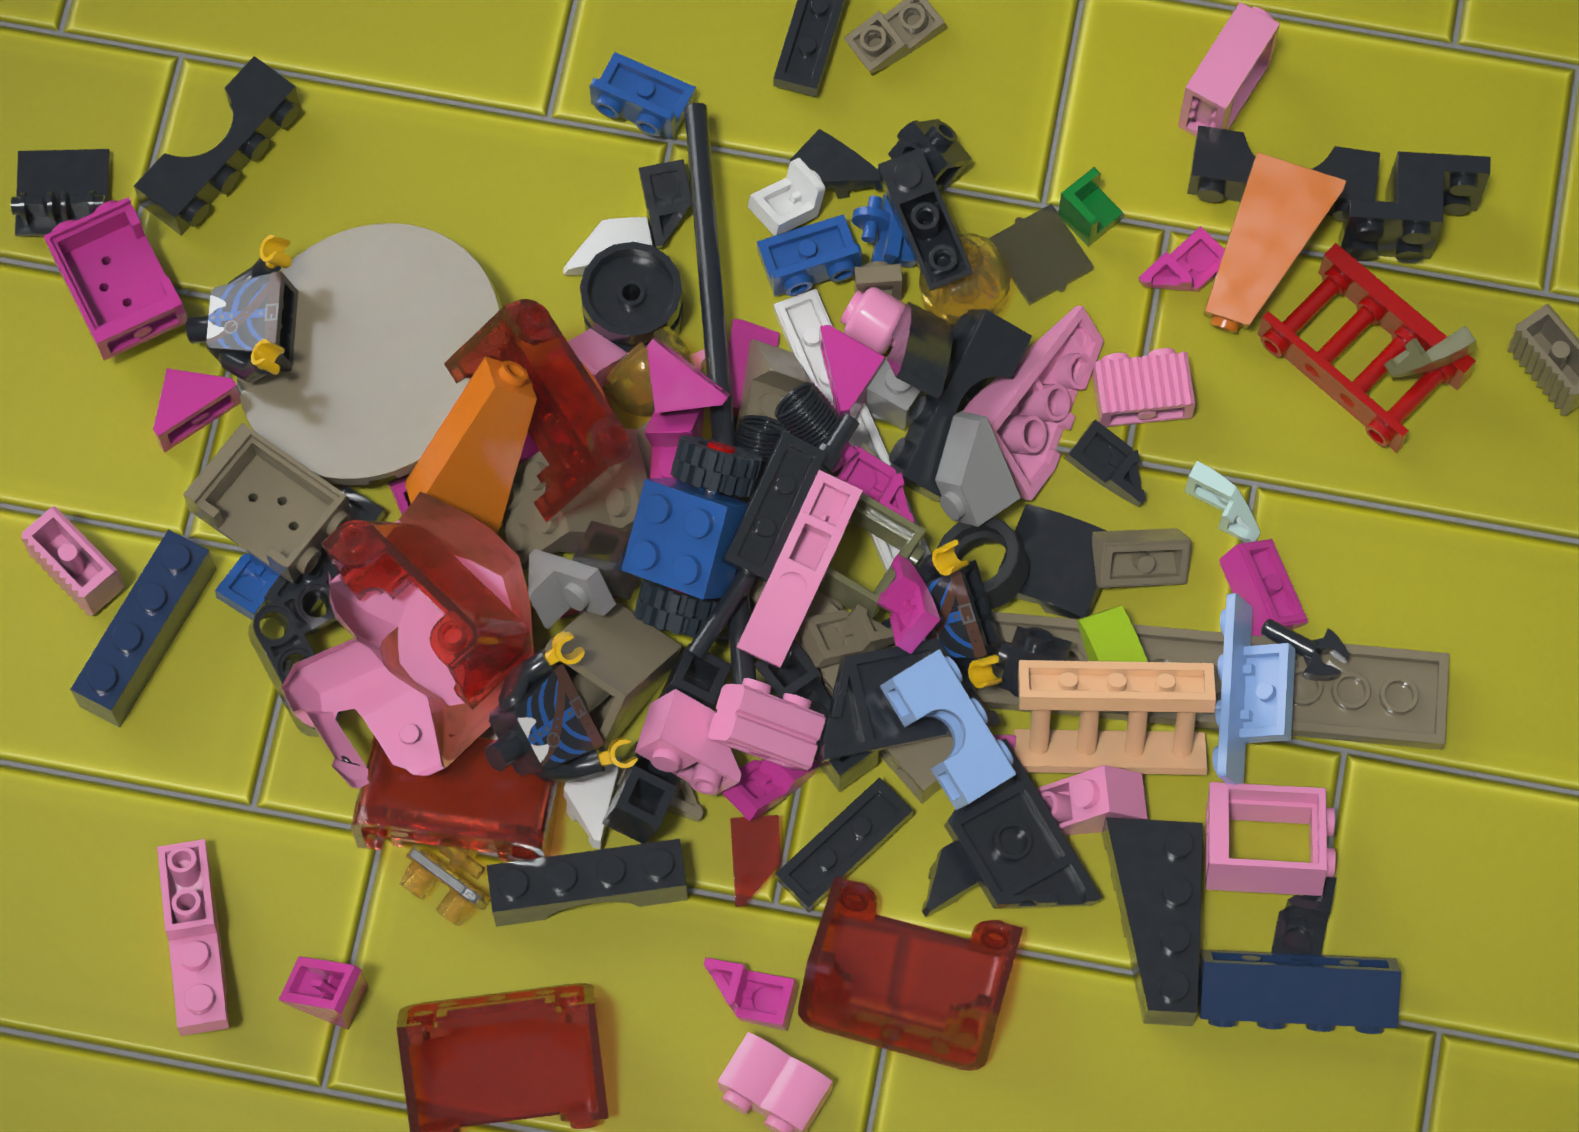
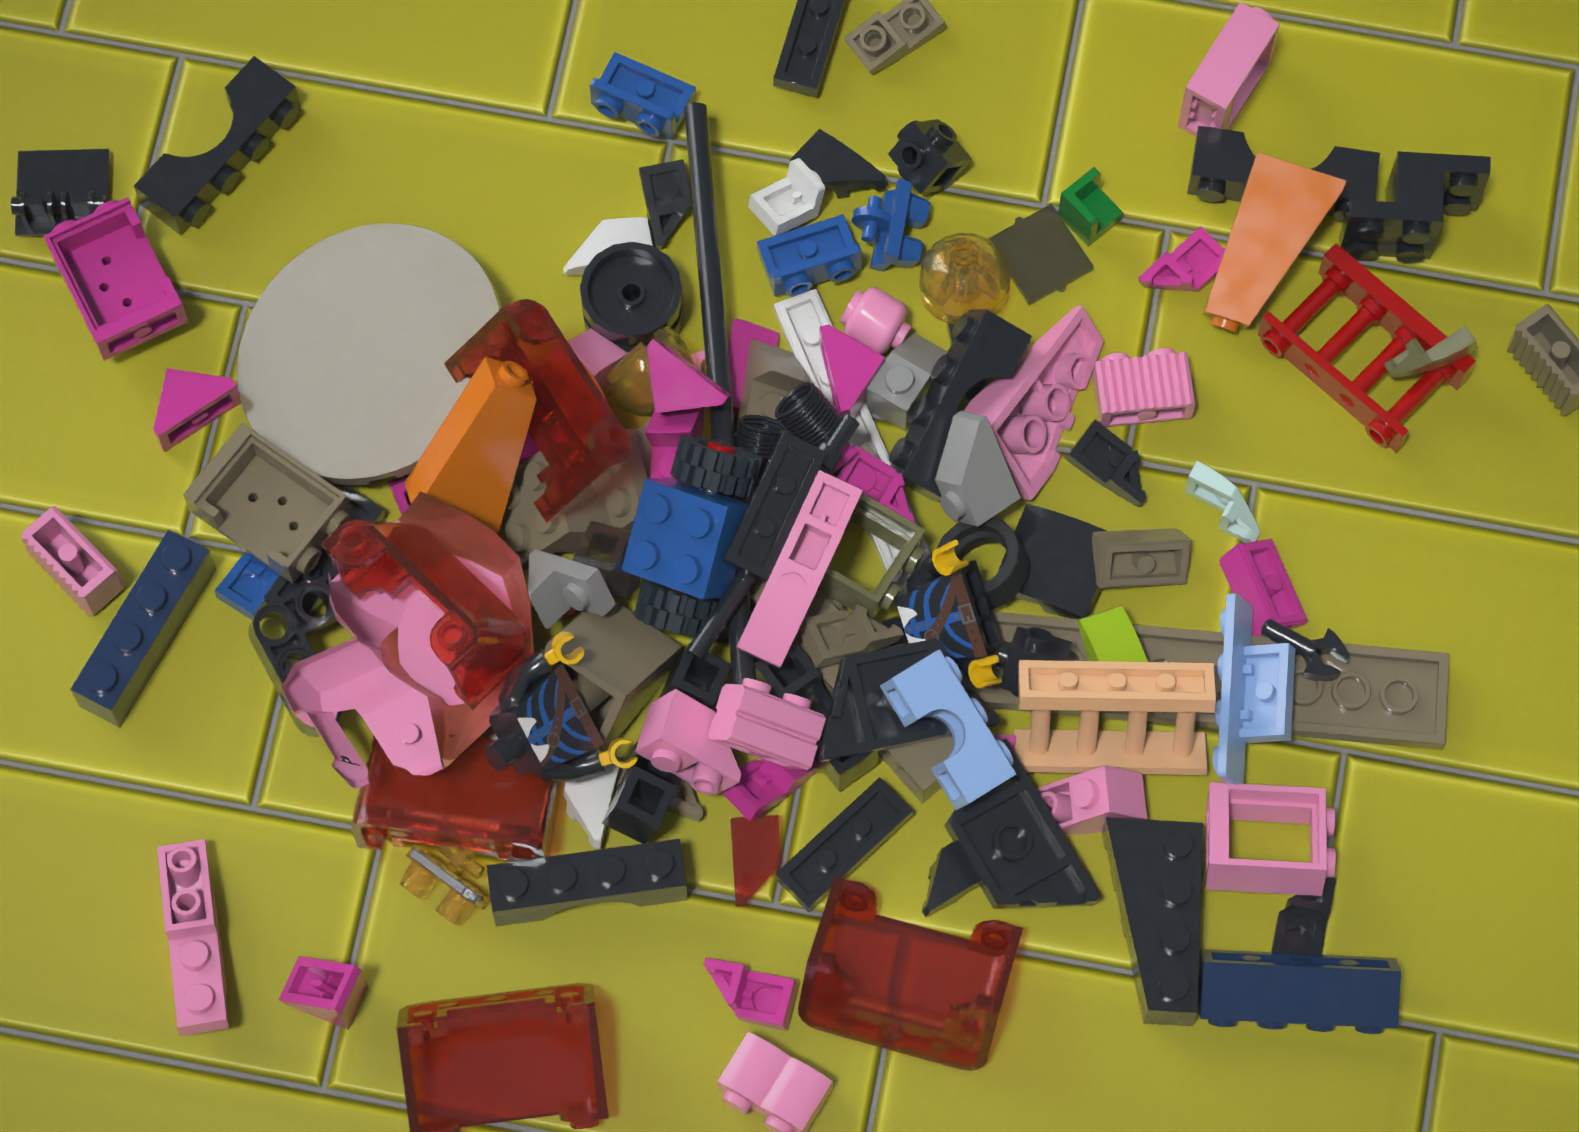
(252, 317): torso -> none
(879, 275): dark tan plate -> none
(911, 605): dark pink slope -> none
(921, 350): black slope -> none
(924, 219): black slope -> none

